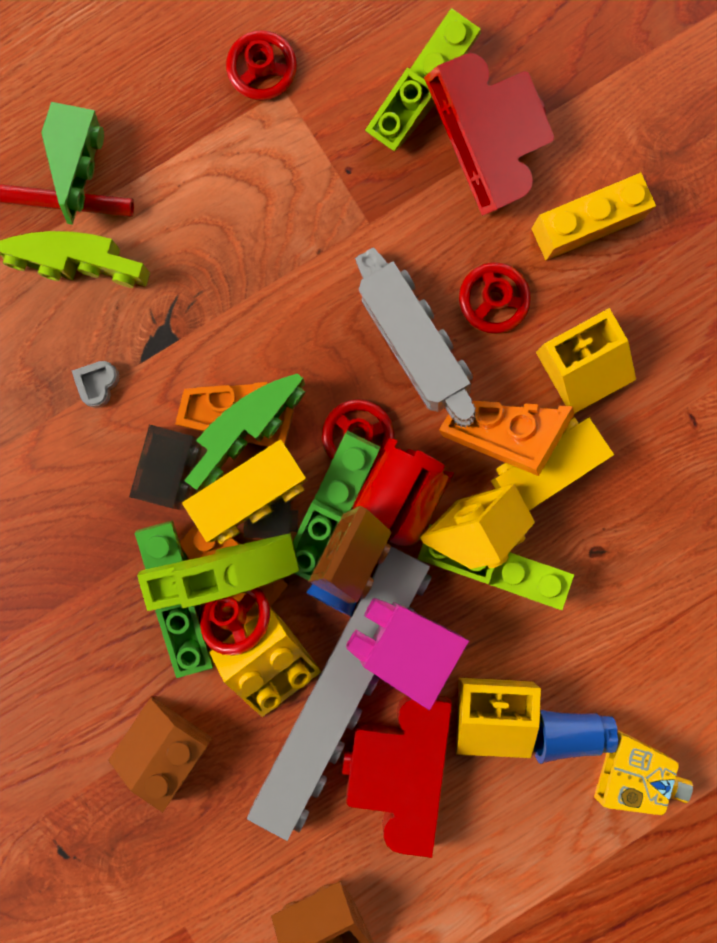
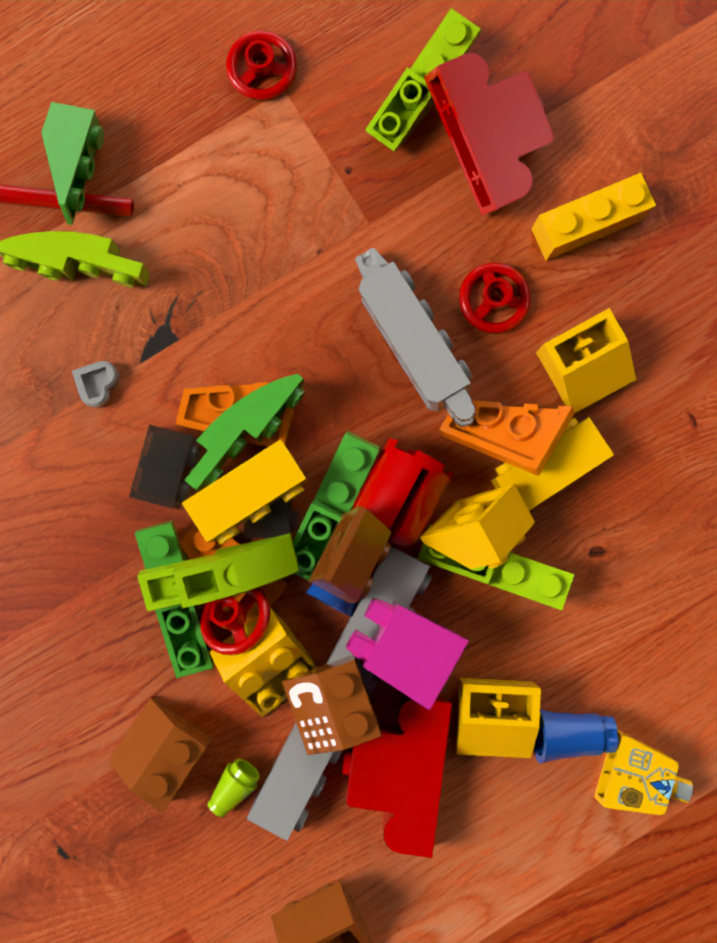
(233, 787): none -> lime cone
(332, 707): none -> dark orange slope
(337, 417): red piece -> none

